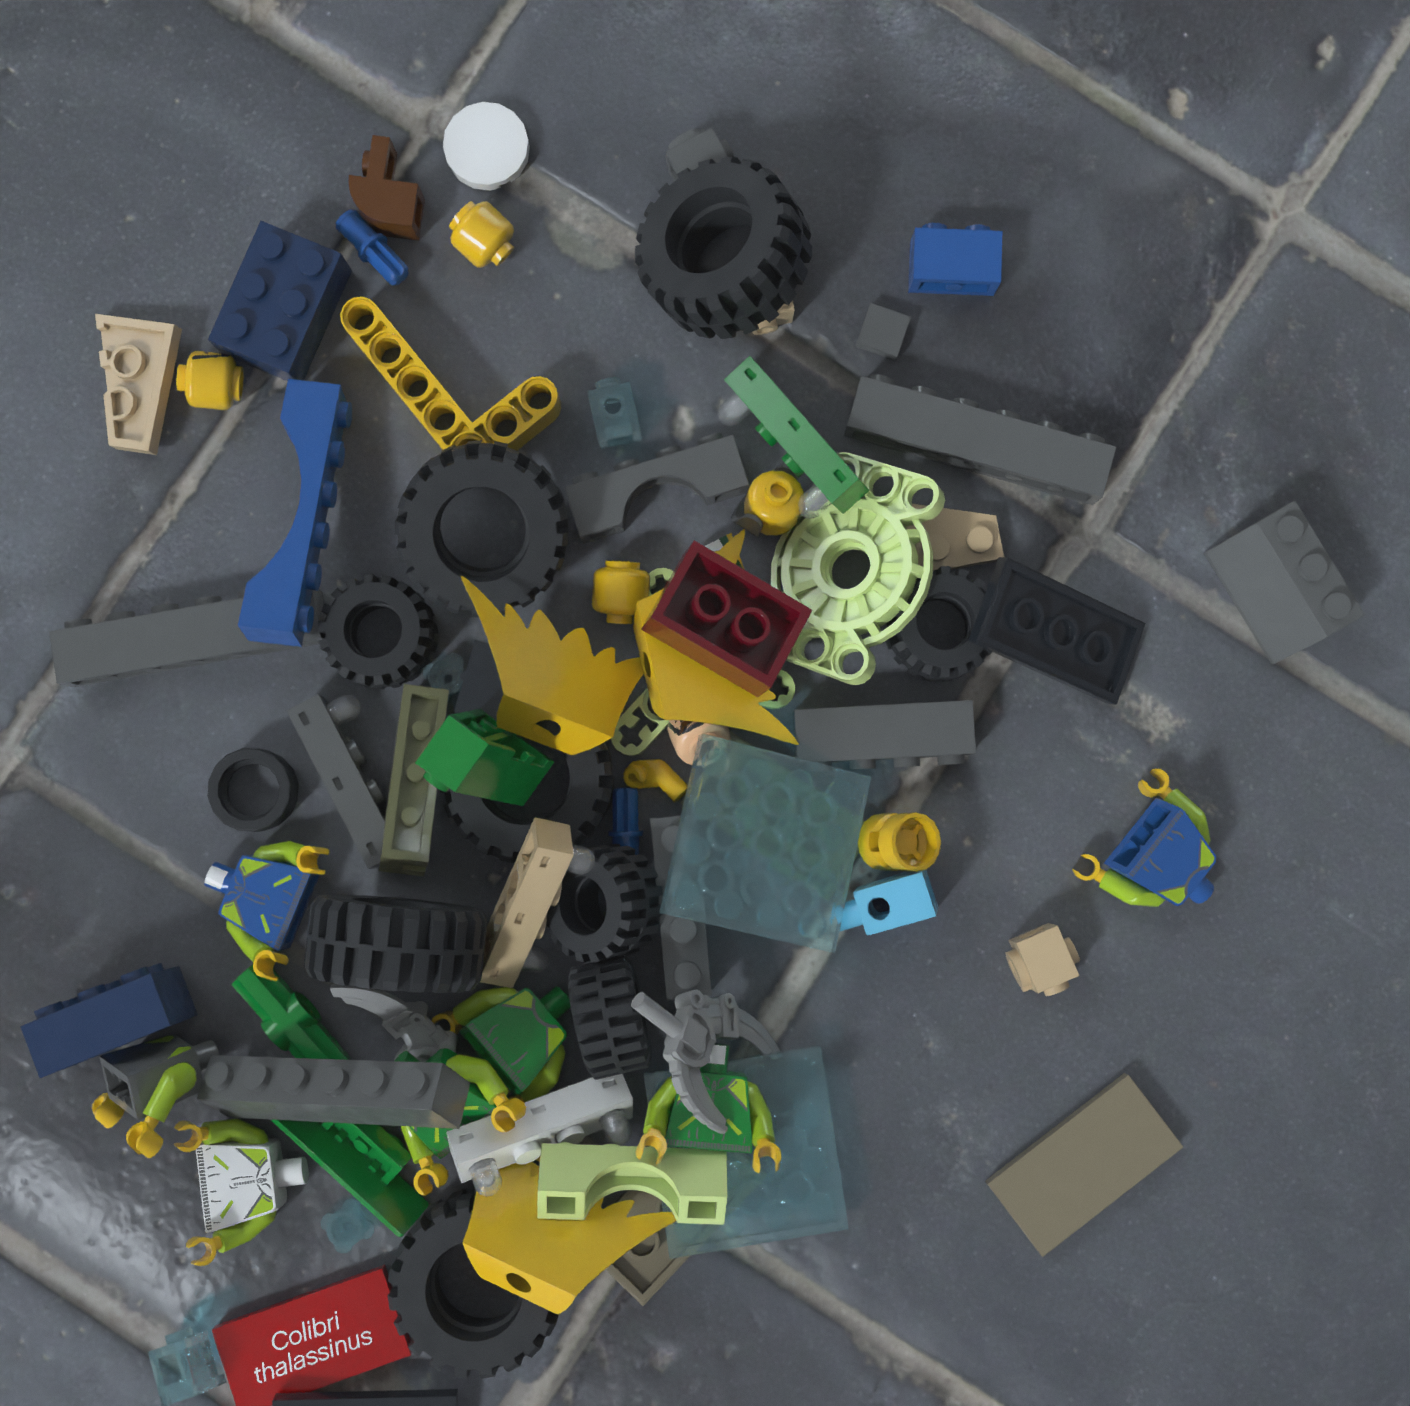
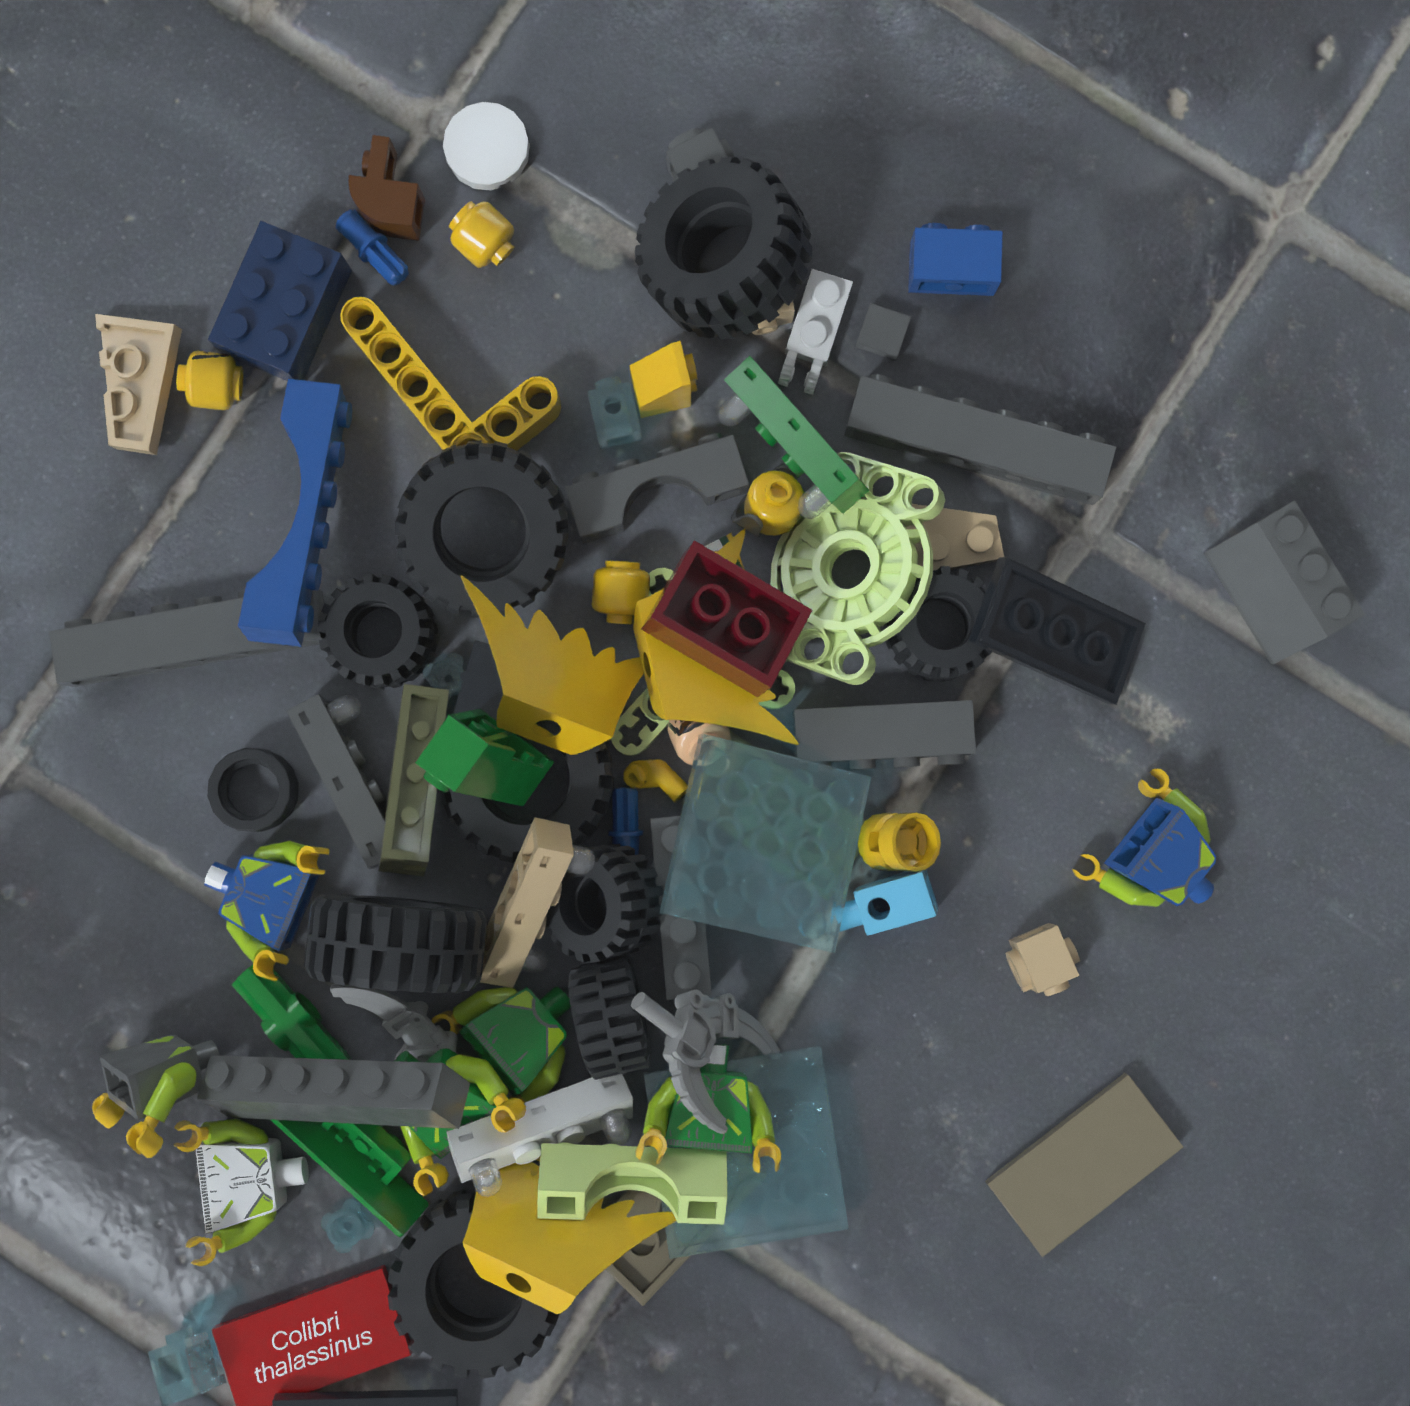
(107, 1017): dark blue brick -> none
(664, 380): none -> yellow slope
(815, 326): none -> white hinge

